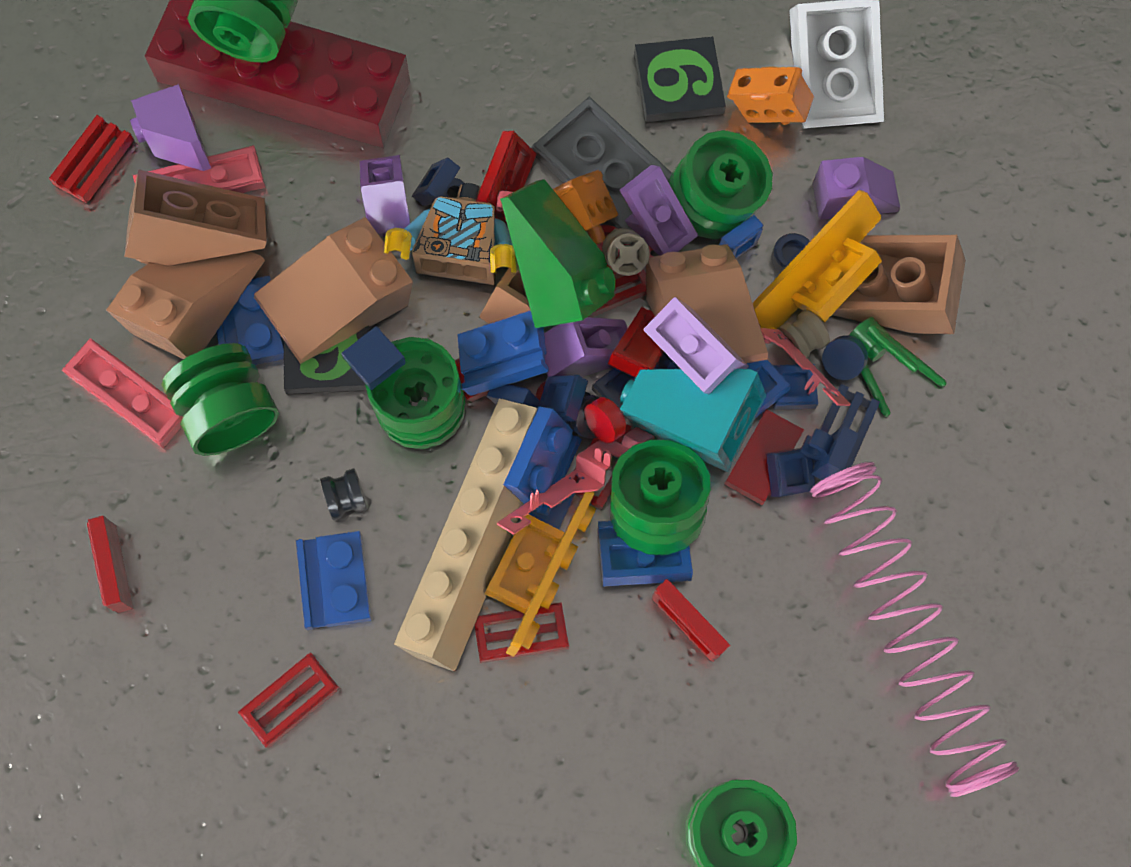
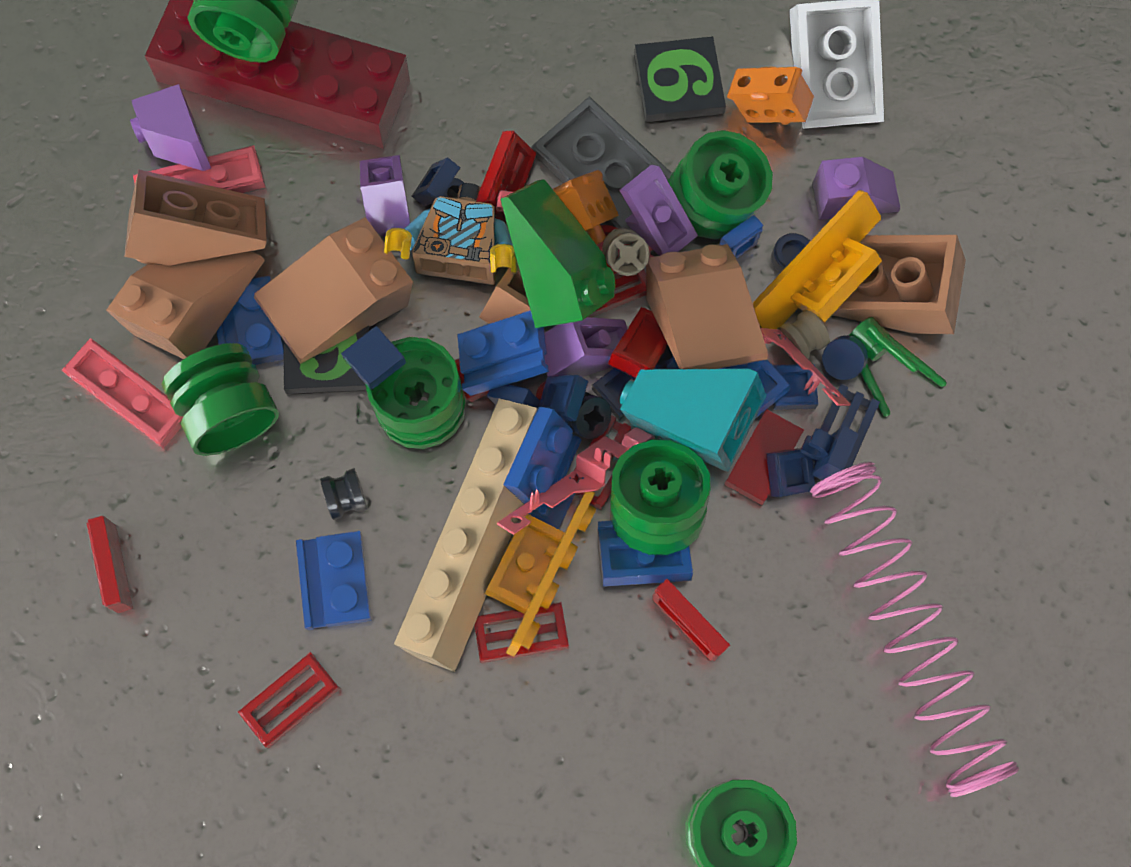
(85, 156): red tile -> none
(605, 420): red tile -> none
(693, 345): lavender panel -> none

